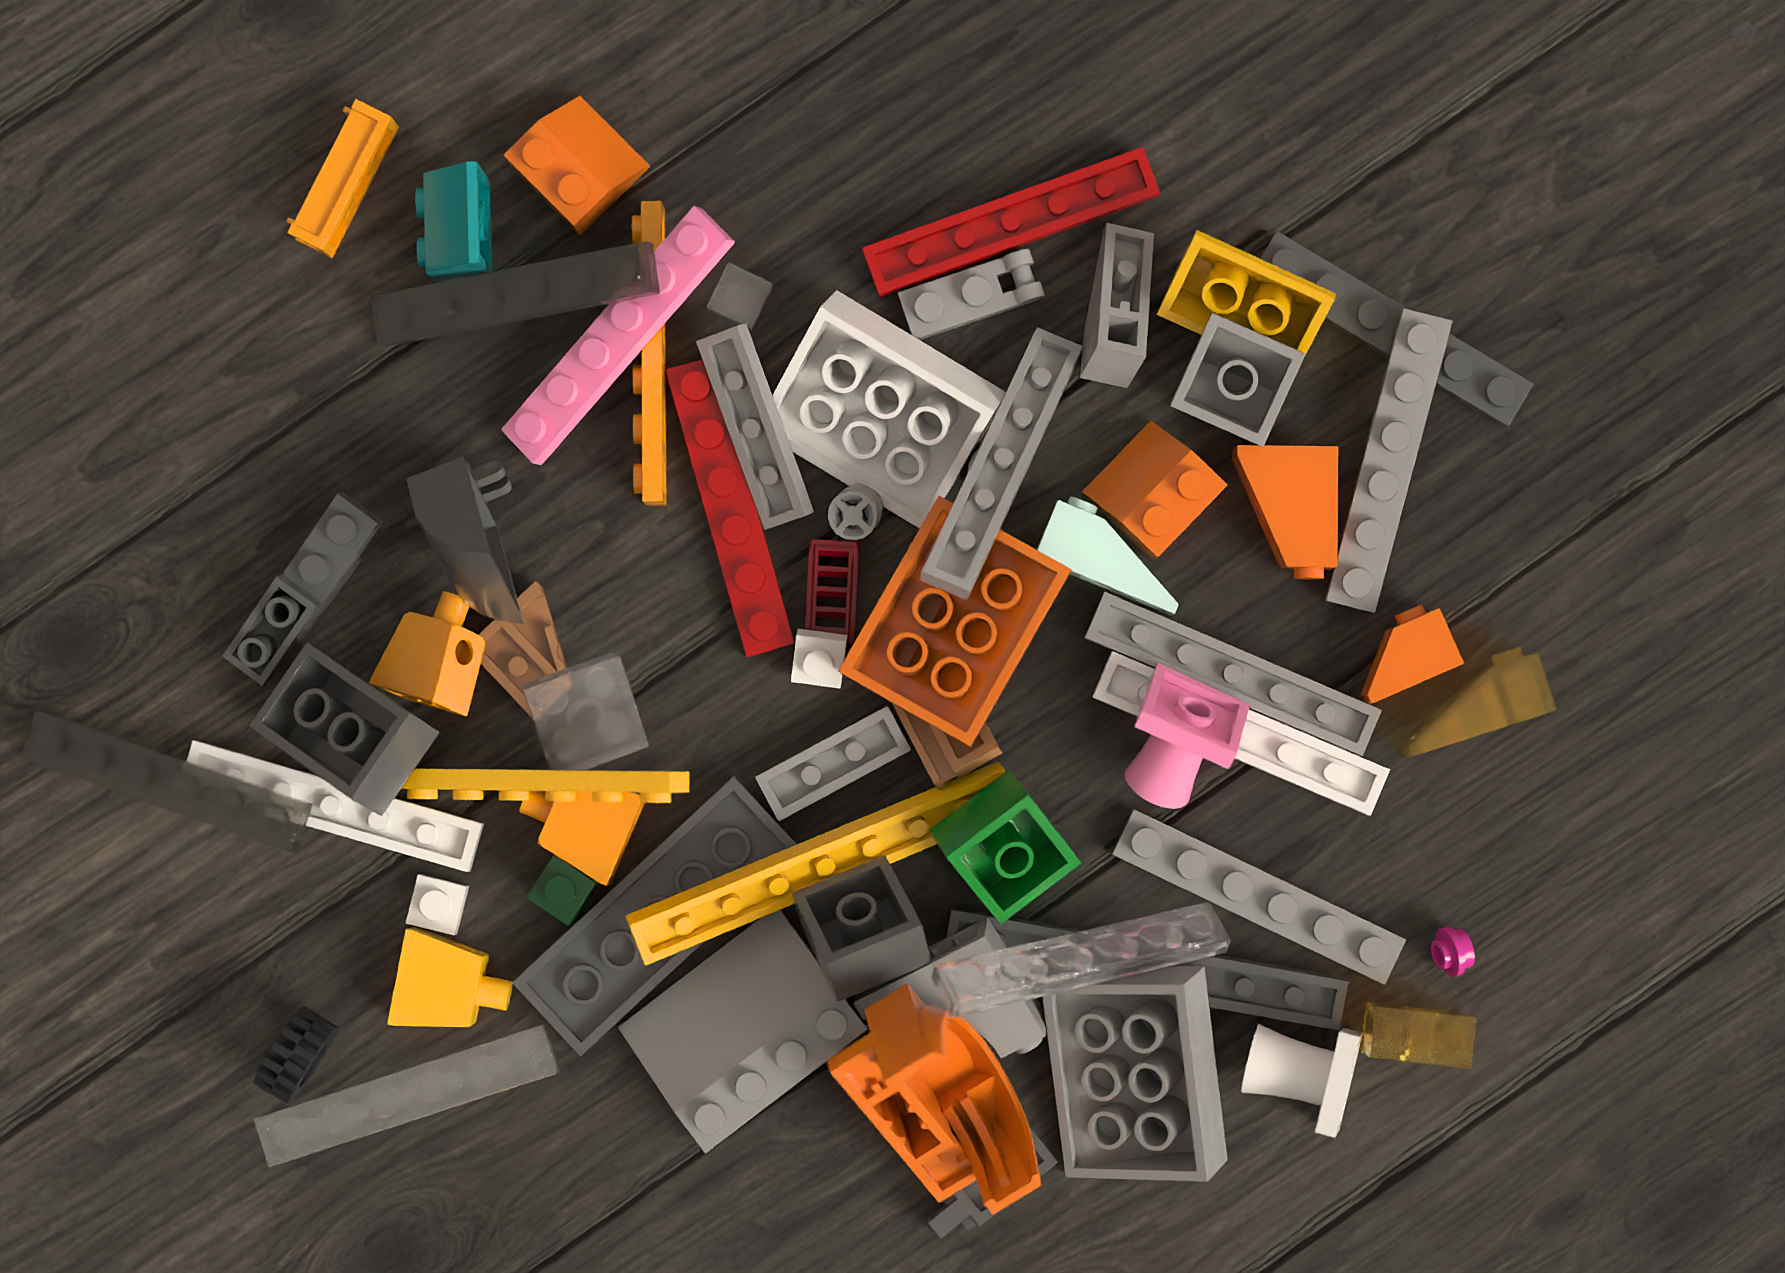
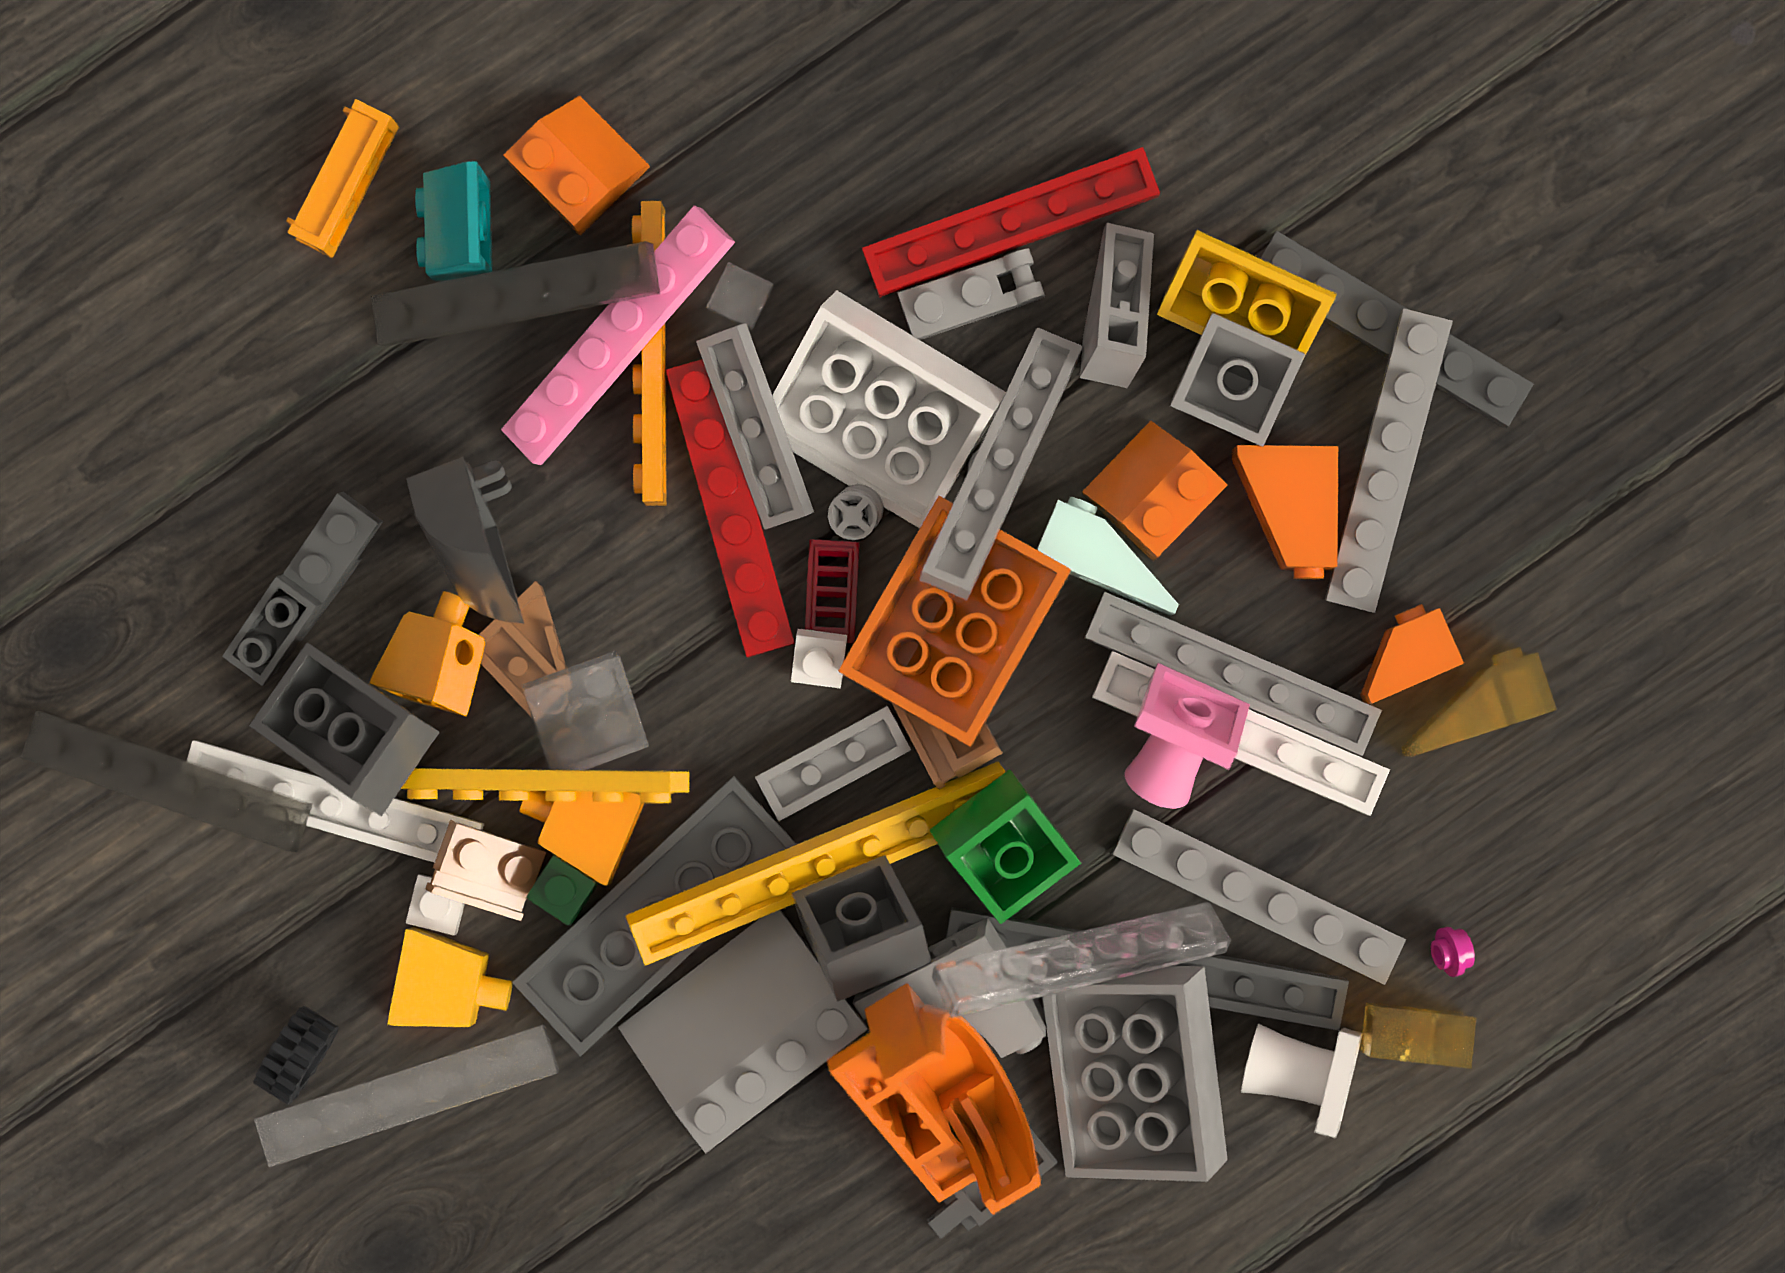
(485, 870): none -> plate

